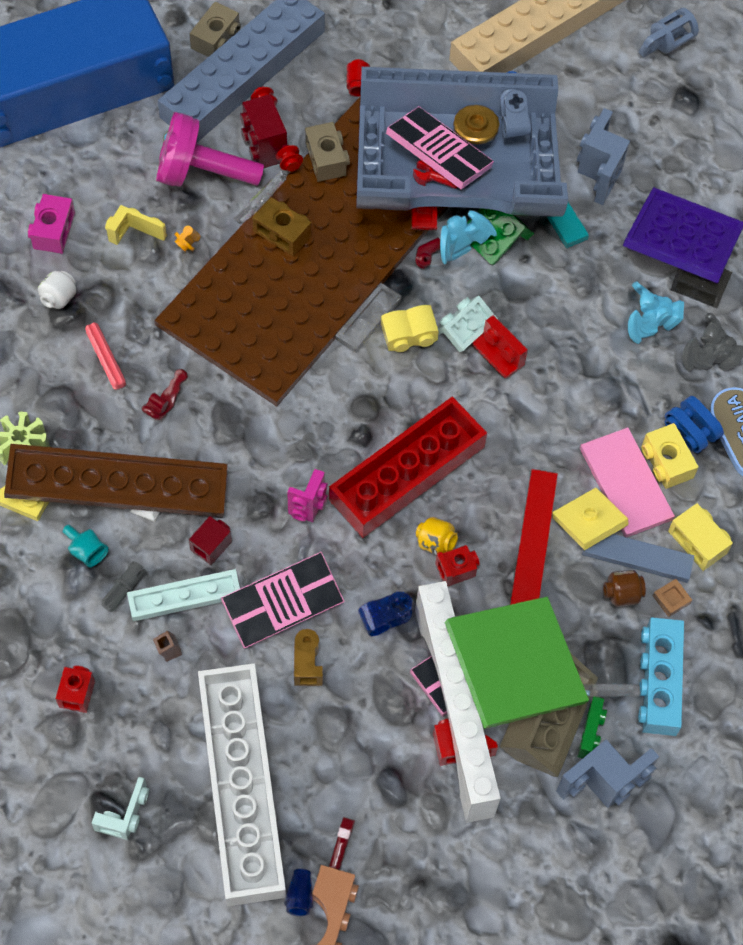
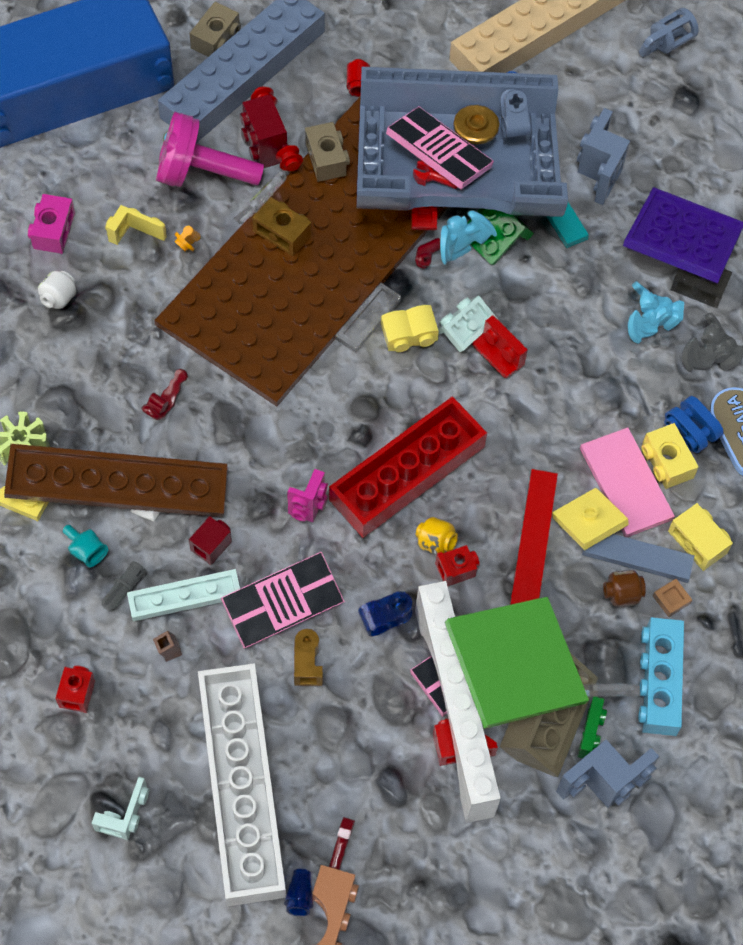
(105, 356): coral axle -> none

